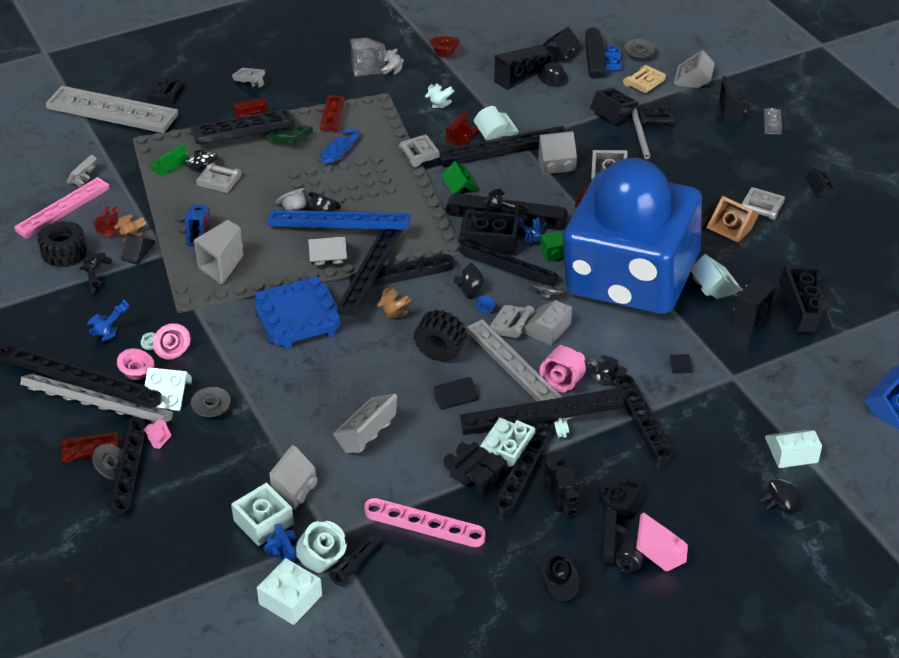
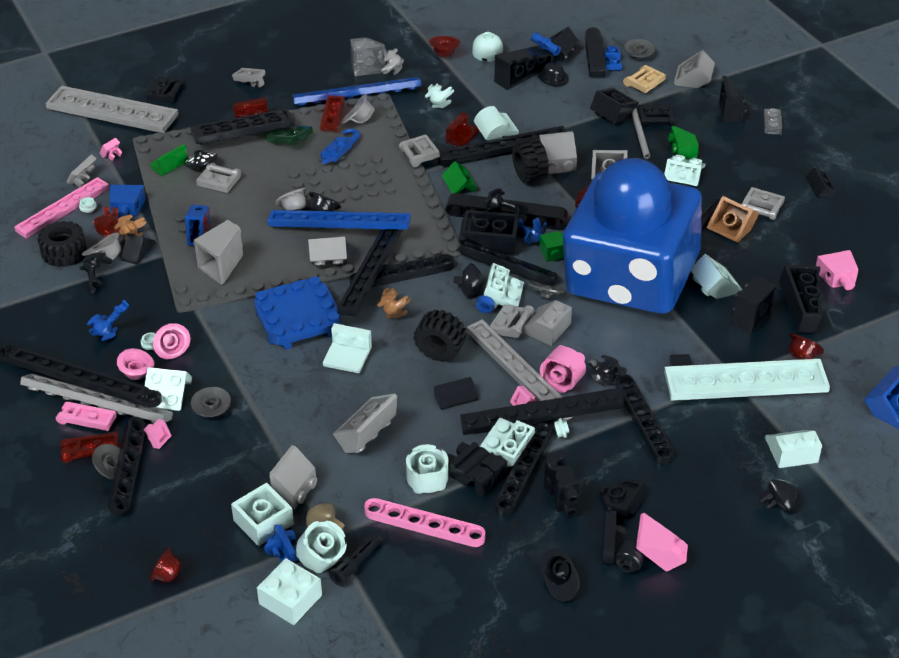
(86, 416): none -> bright pink plate
(87, 205): none -> light aqua plate
(109, 245): none -> light grey piece
(110, 148): none -> bright pink tile
(127, 198): none -> blue torso
(166, 567): none -> clear red hat
(321, 513): none -> dark tan piece
(348, 348): none -> light aqua bracket
(351, 91): none -> blue plate
(361, 111): none -> light grey piece
(427, 469): none -> light aqua brick
(487, 46): none -> light aqua cylinder
(502, 287): none -> light aqua brick
(522, 396): none -> bright pink tile
(530, 160): none -> black tyre
(545, 43): none -> blue pin
(683, 143): none -> green slope
(683, 170): none -> light aqua bracket
(746, 379): none -> light aqua plate
(803, 348): none -> clear red hat
(838, 269): none -> bright pink torso

